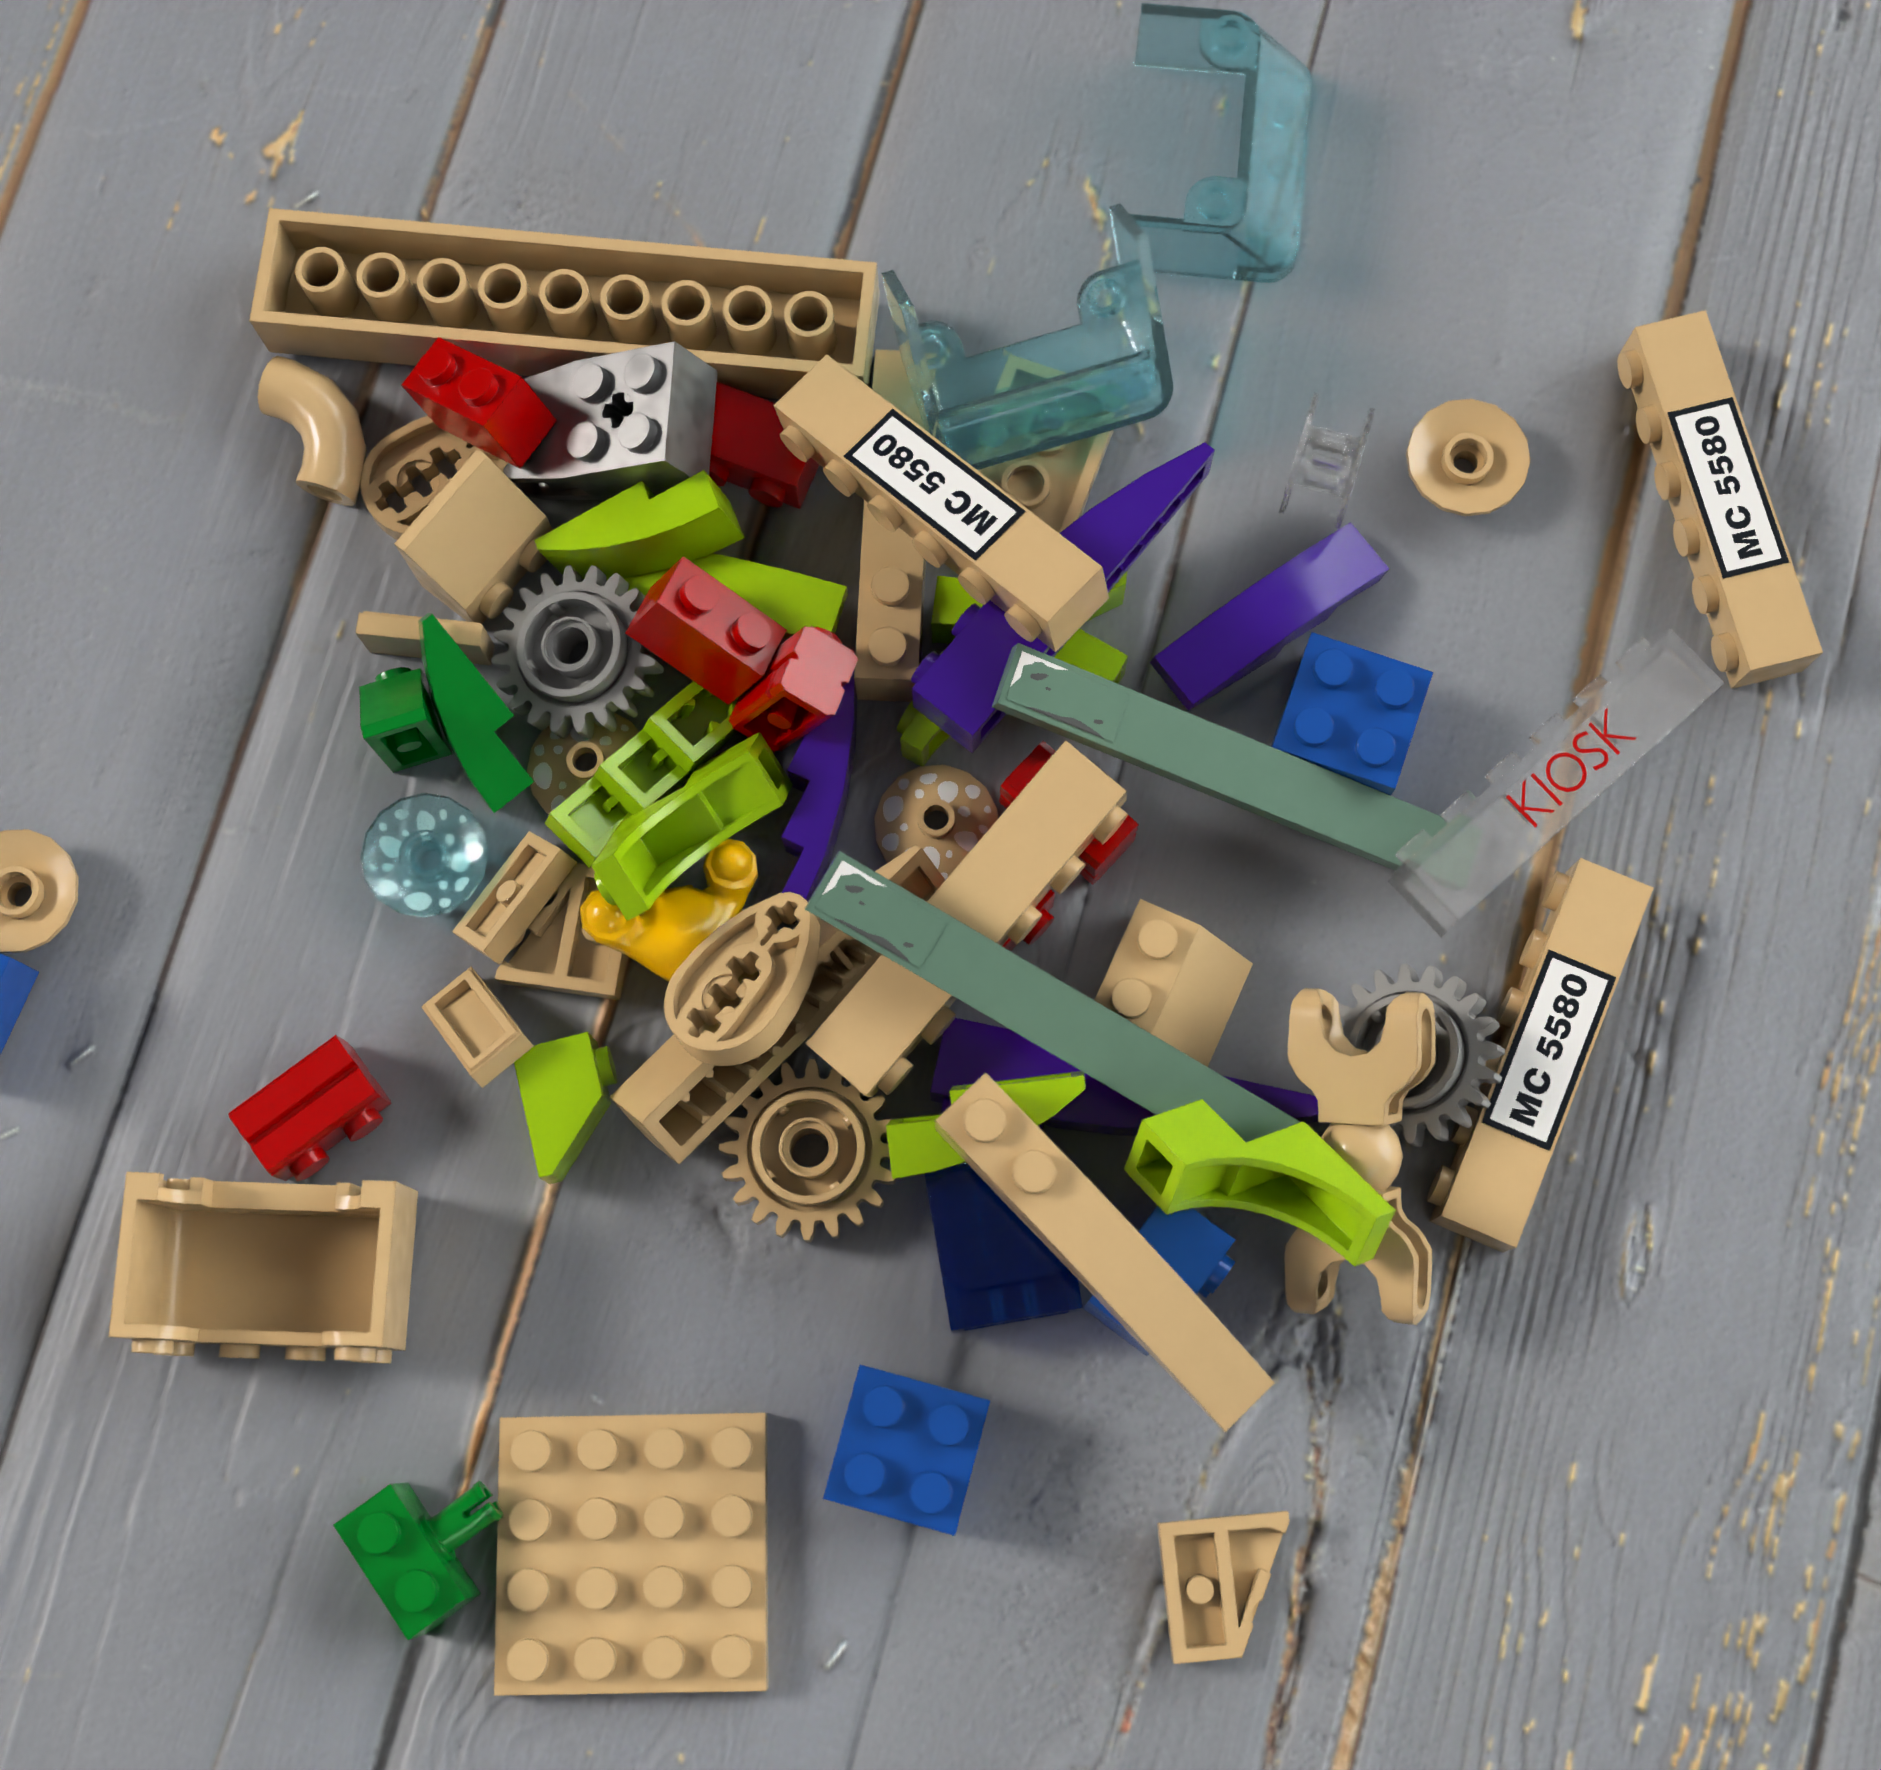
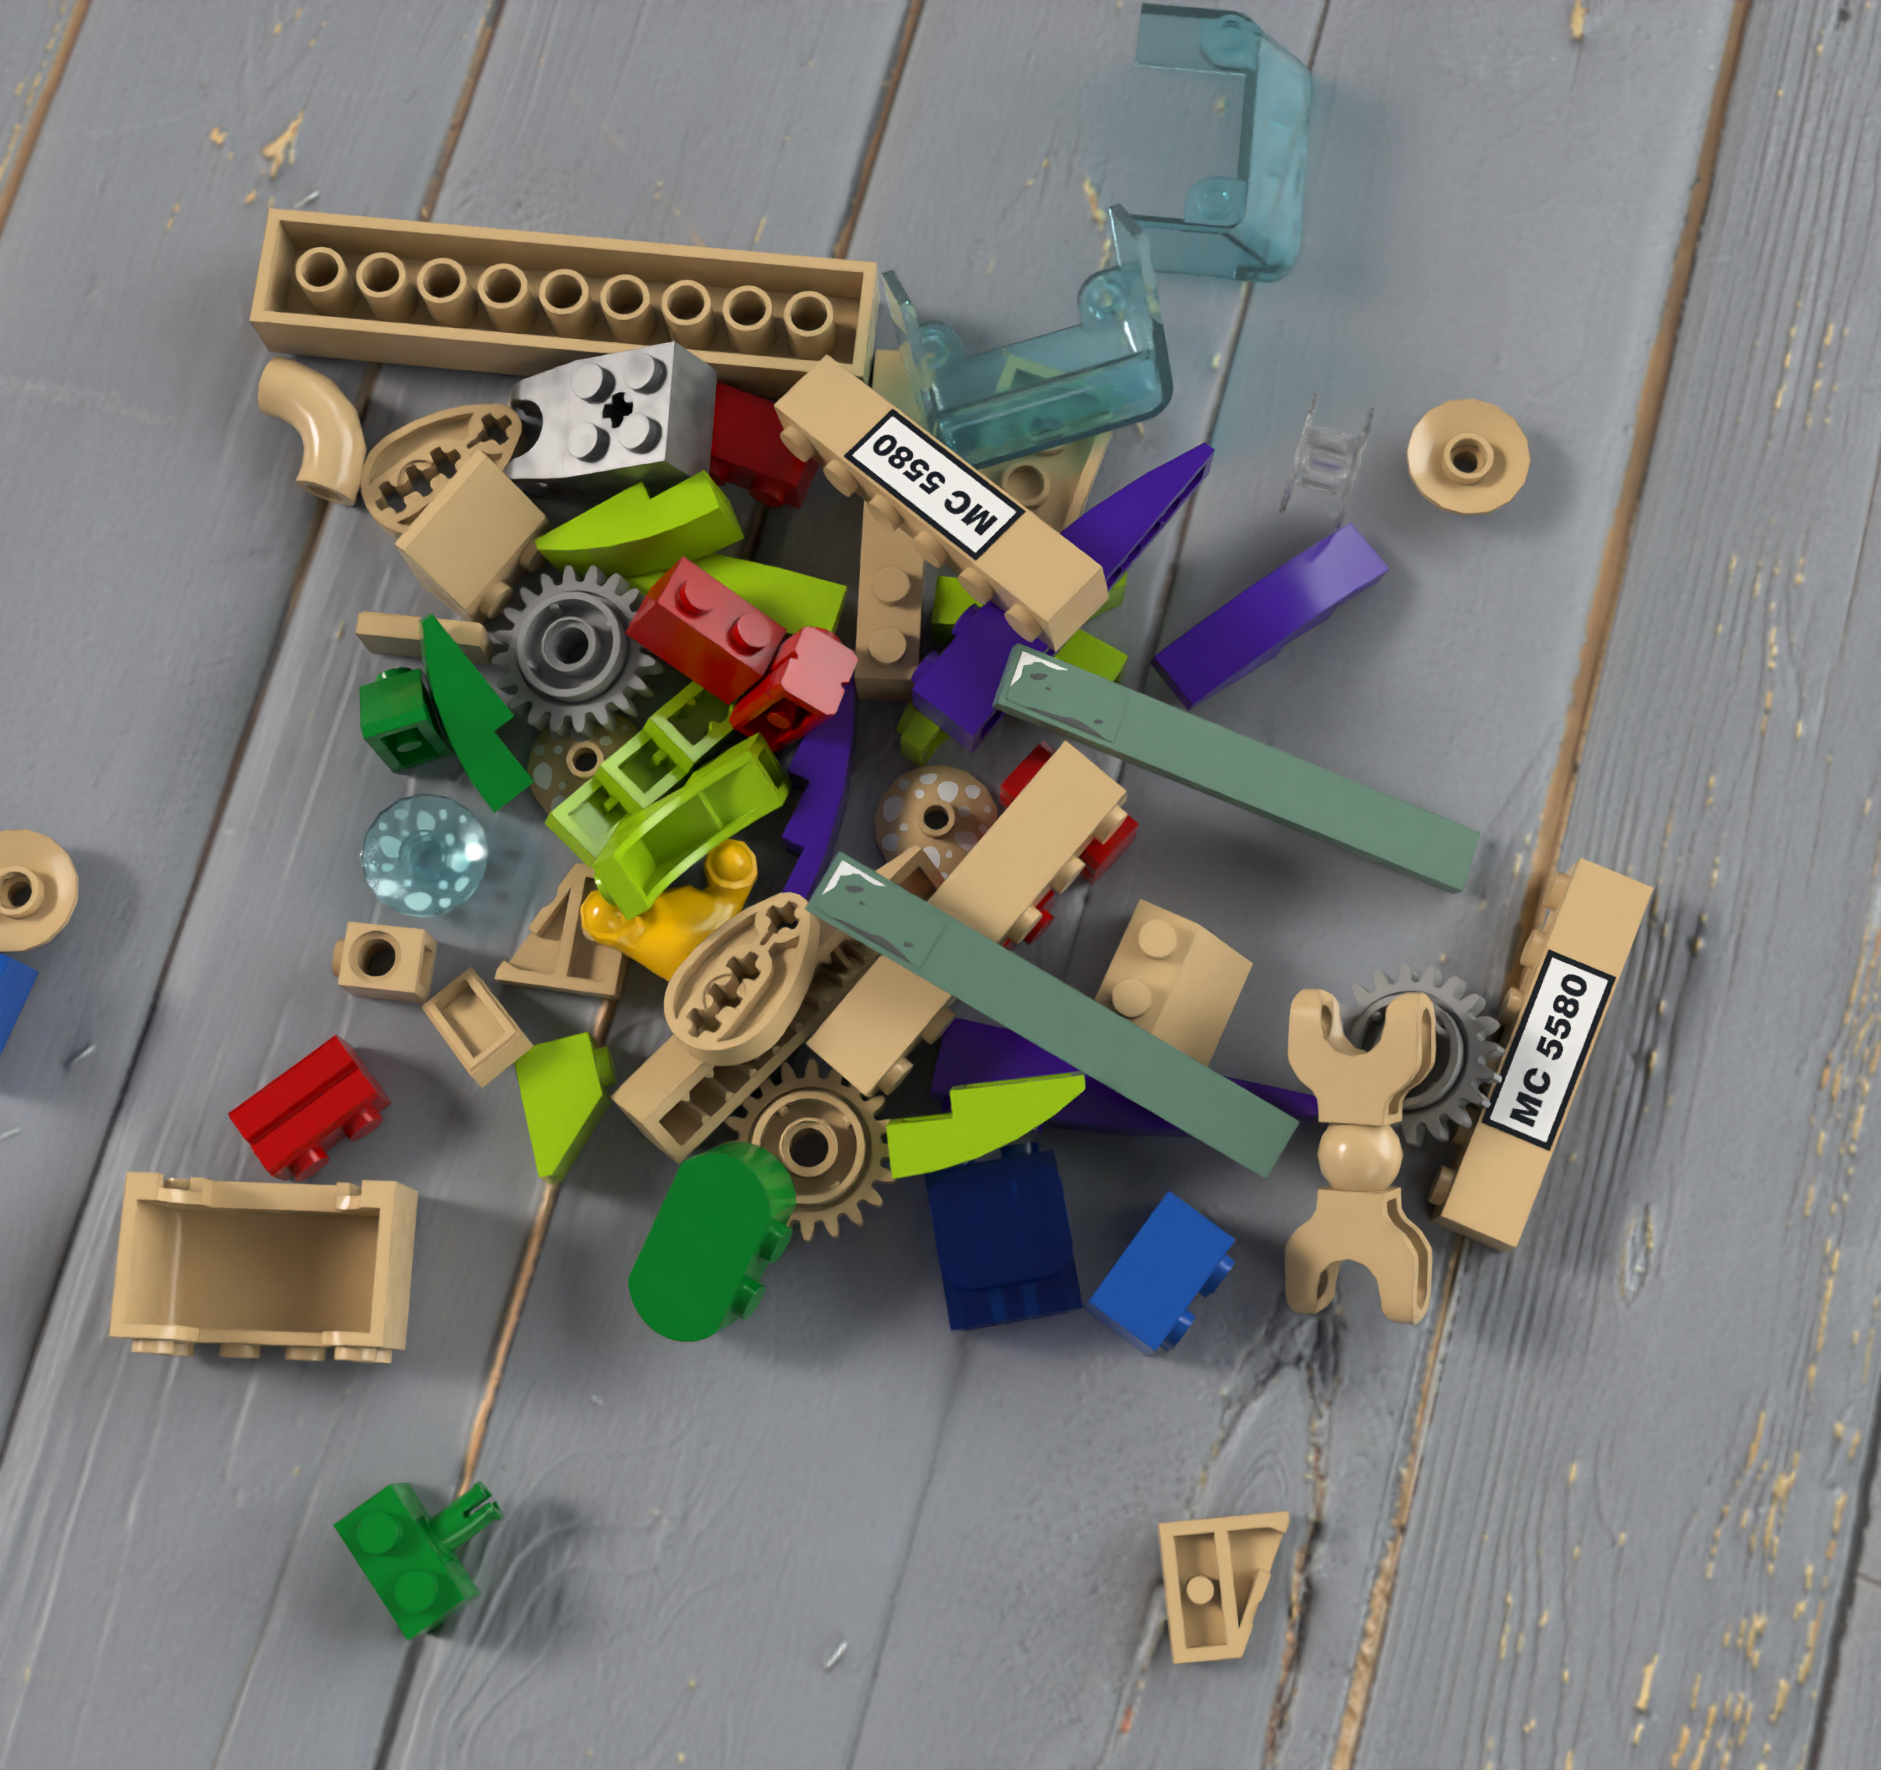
(407, 979): none -> tan brick
(479, 402): red brick -> none
(514, 897): tan plate -> none
(632, 1554): tan plate -> none
(713, 1242): none -> green brick
(907, 1449): blue brick -> none
(1103, 1250): tan slope -> none
(1292, 1175): lime arch -> none
(1352, 712): blue brick -> none
(1553, 782): clear brick -> none
(1718, 501): tan brick -> none

